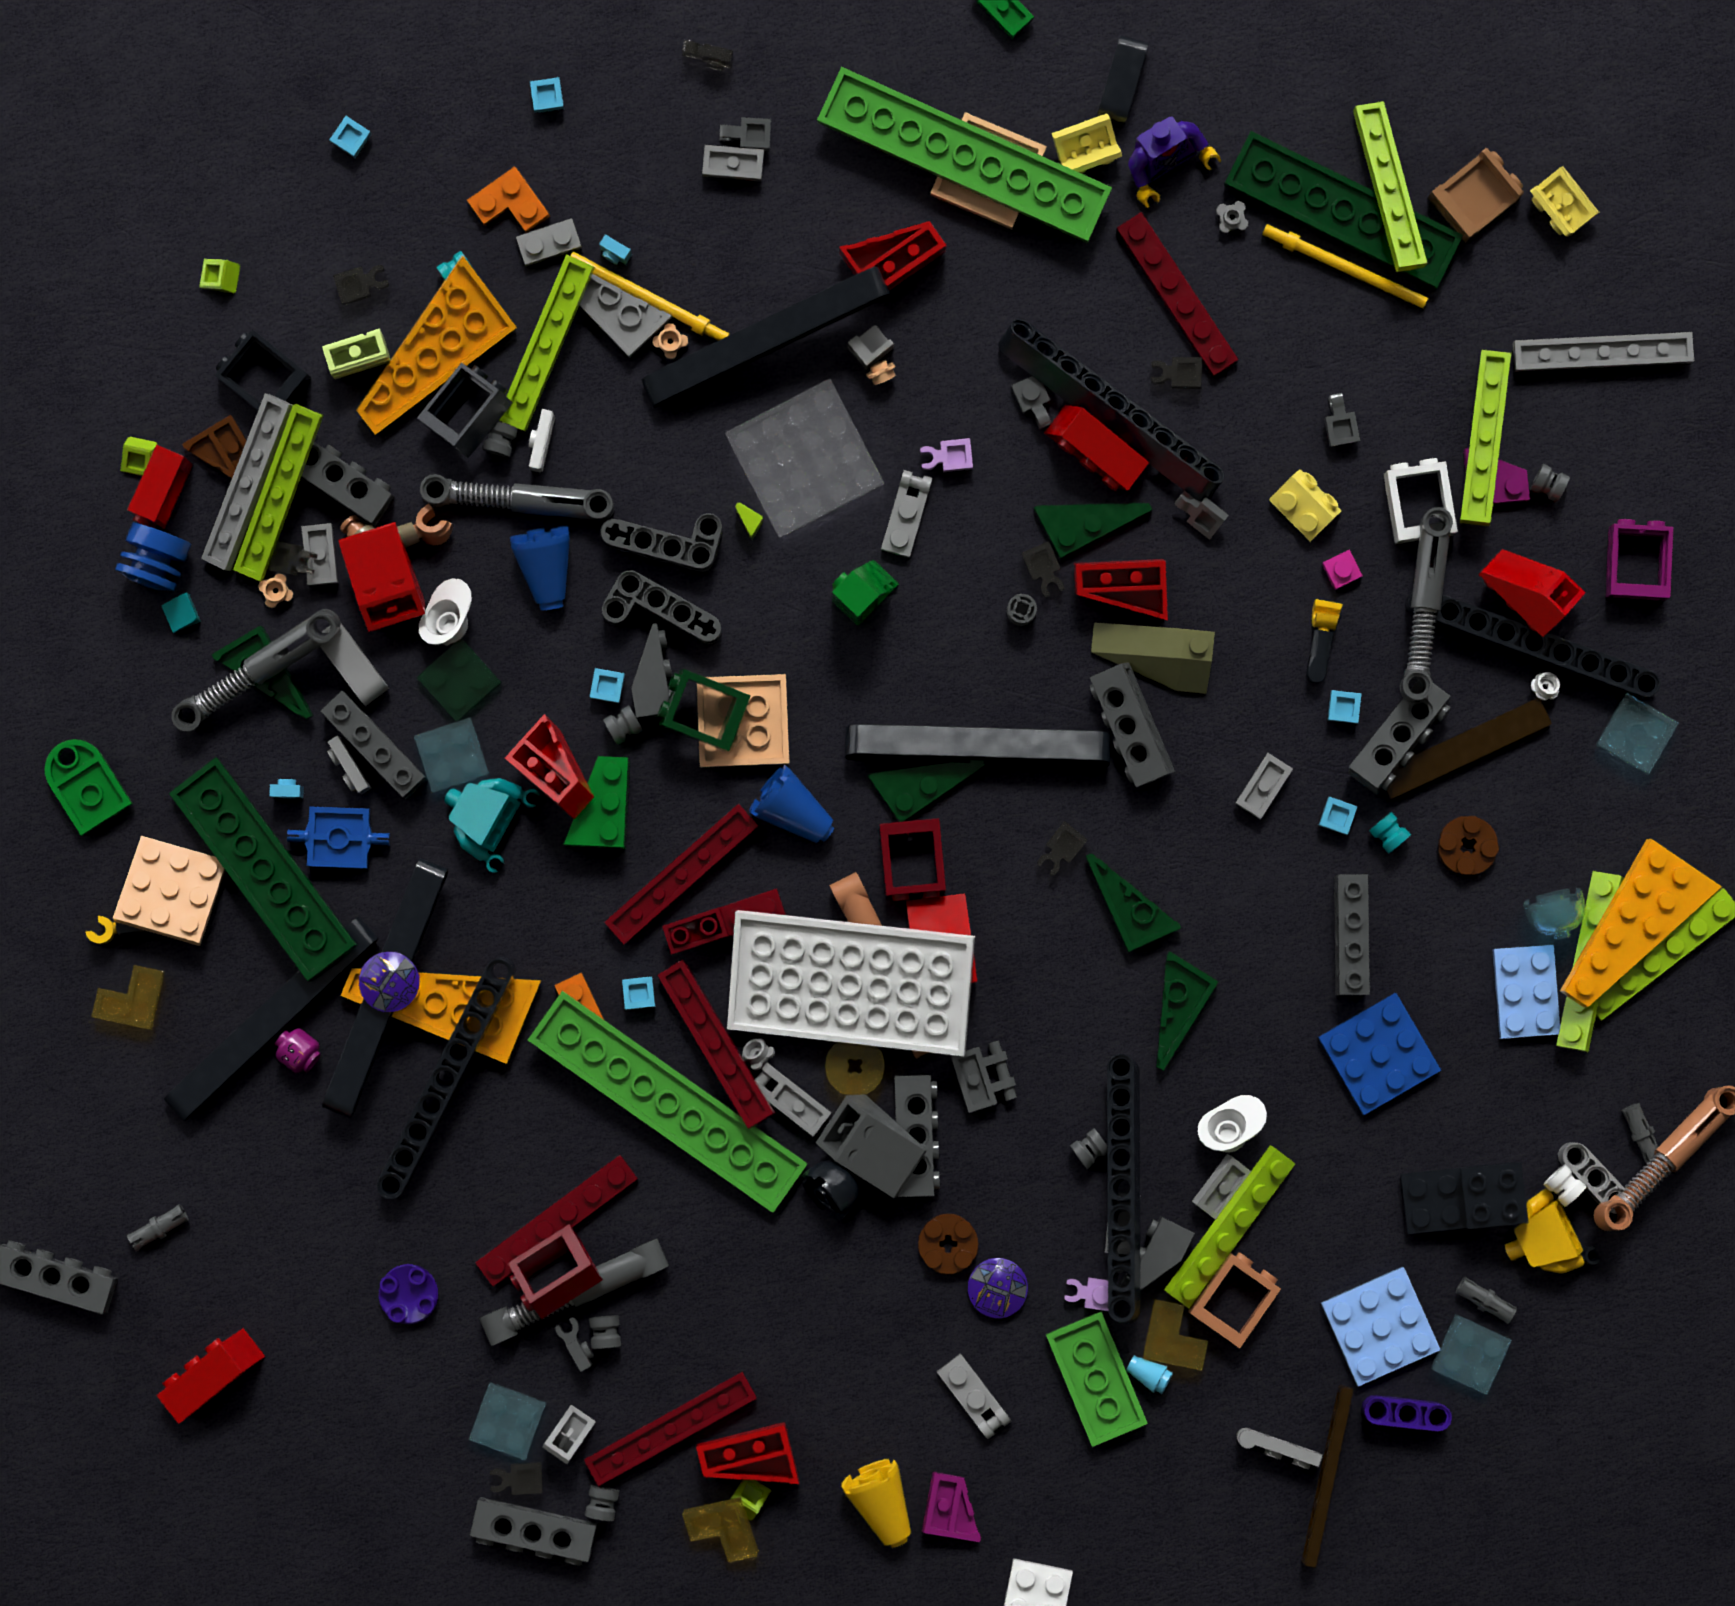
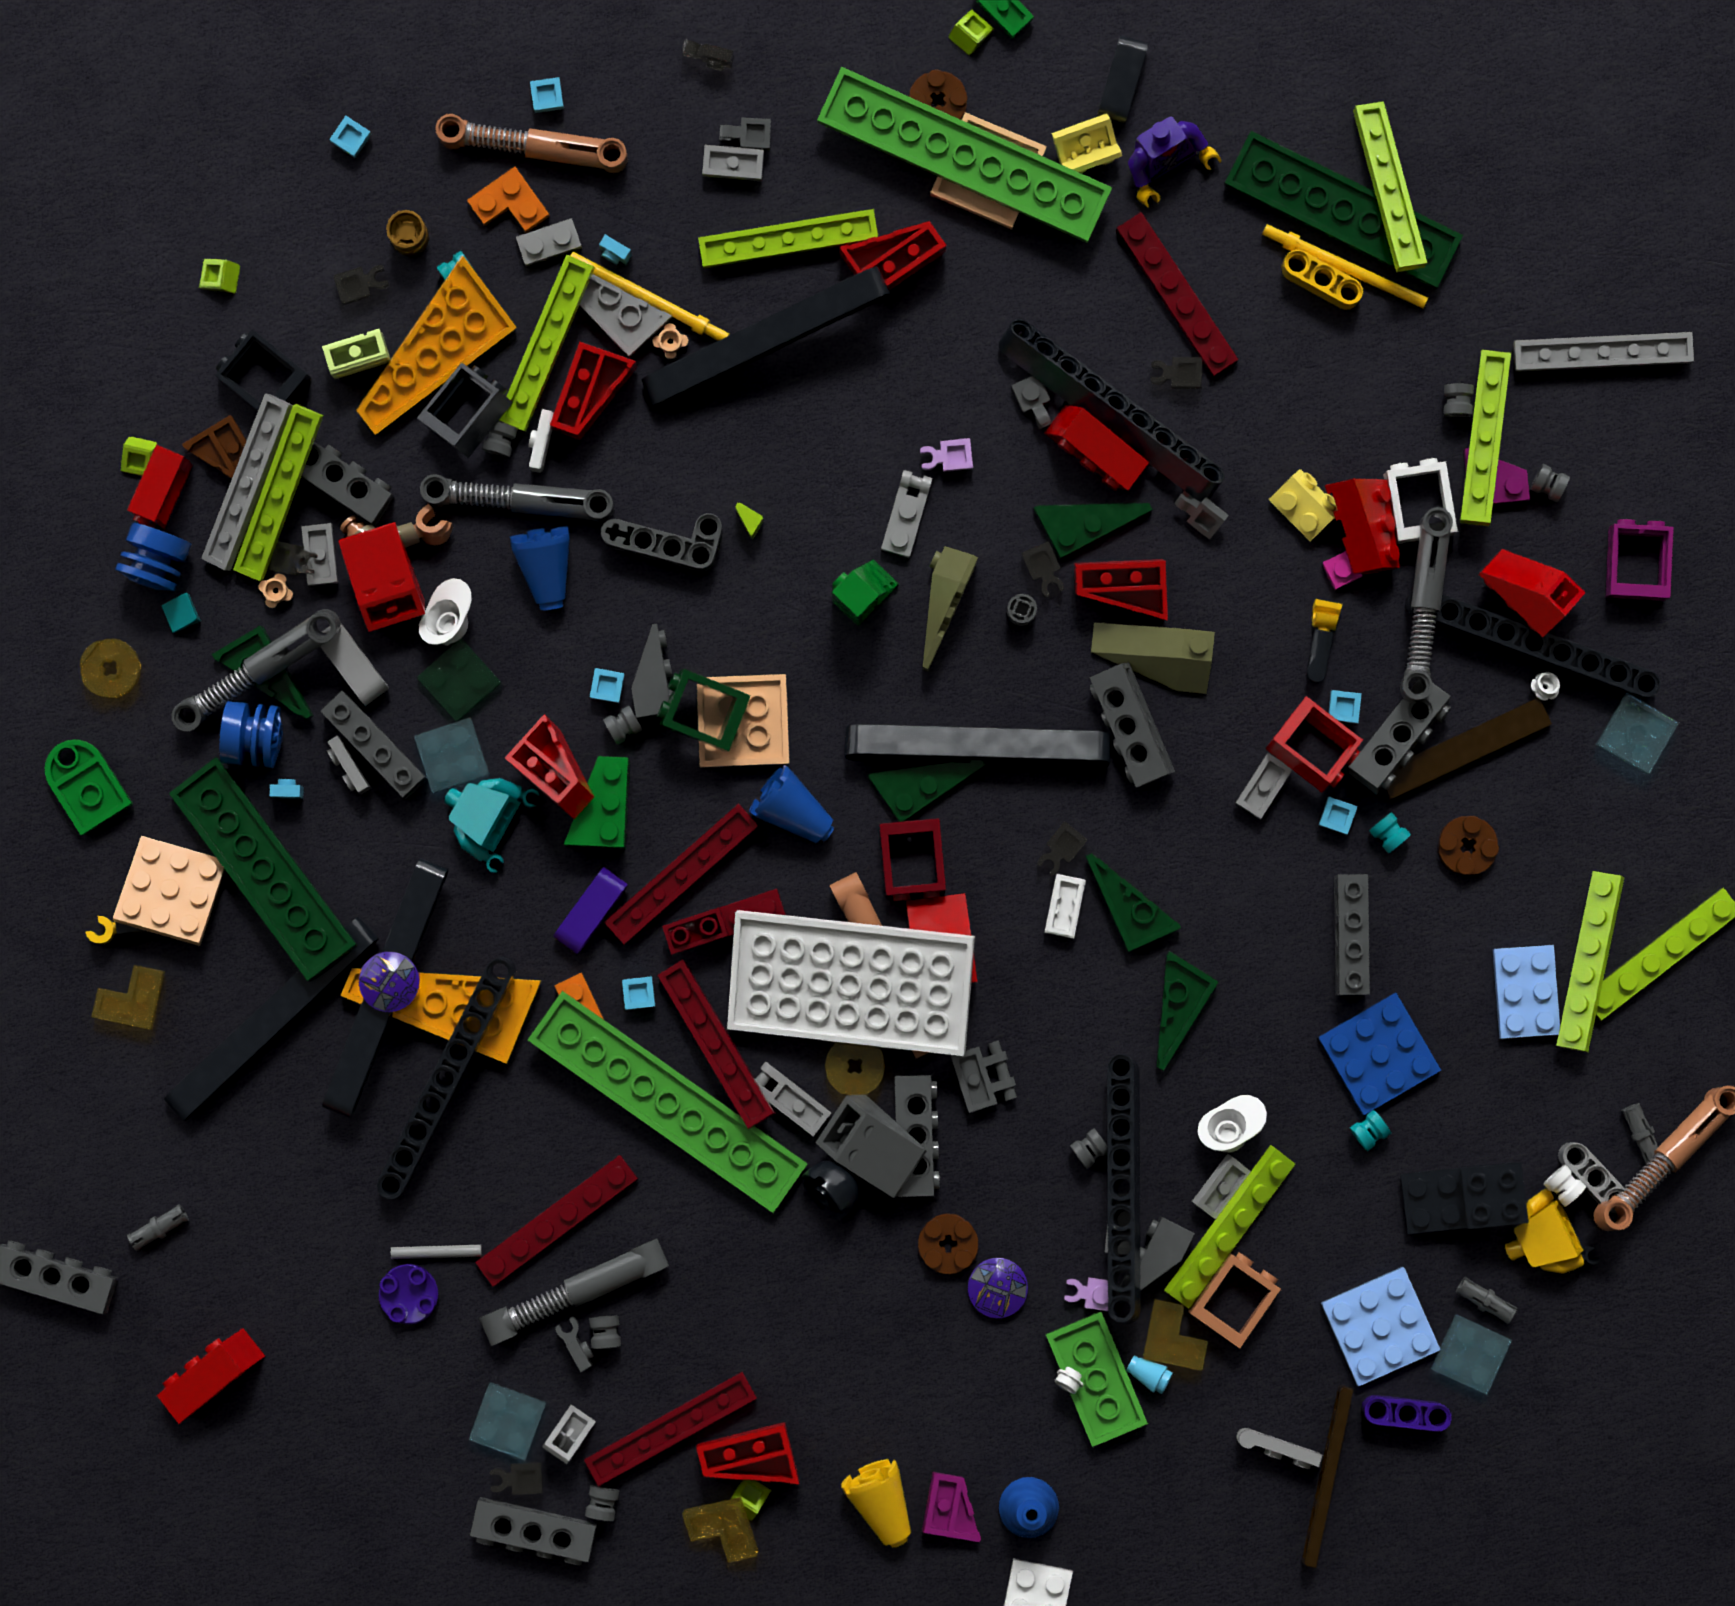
(127, 668): none -> clear yellow plate
(250, 734): none -> blue wheel
(297, 1050): magenta head -> none
(338, 837): blue plate -> none
(407, 232): none -> pearl gold wheel
(436, 1251): none -> light grey bar
(535, 144): none -> nougat piece
(562, 1289): dark red window -> none
(589, 388): none -> red wedge
(590, 910): none -> dark purple beam
(664, 612): dark grey beam -> none
(757, 1053): light grey plate -> none
(787, 238): none -> lime plate
(804, 458): clear plate -> none
(870, 347): light grey panel -> none
(881, 372): light nougat plate -> none
(942, 83): none -> reddish brown plate
(948, 584): none -> olive wedge
(970, 32): none -> lime slope
(973, 1395): light grey plate -> none
(1025, 1495): none -> blue cone
(1065, 906): none -> white plate
(1069, 1380): none -> white plate
(1226, 223): light grey plate -> none
(1328, 726): none -> red window
(1337, 279): none -> yellow beam
(1341, 426): dark grey plate -> none
(1368, 524): none -> red wedge
(1375, 1125): none -> teal wheel
(1458, 400): none -> dark grey wheel
(1477, 194): medium nougat panel -> none
(1556, 912): clear light blue cylinder -> none
(1563, 202): light yellow bracket -> none
(1646, 908): light orange wing -> none

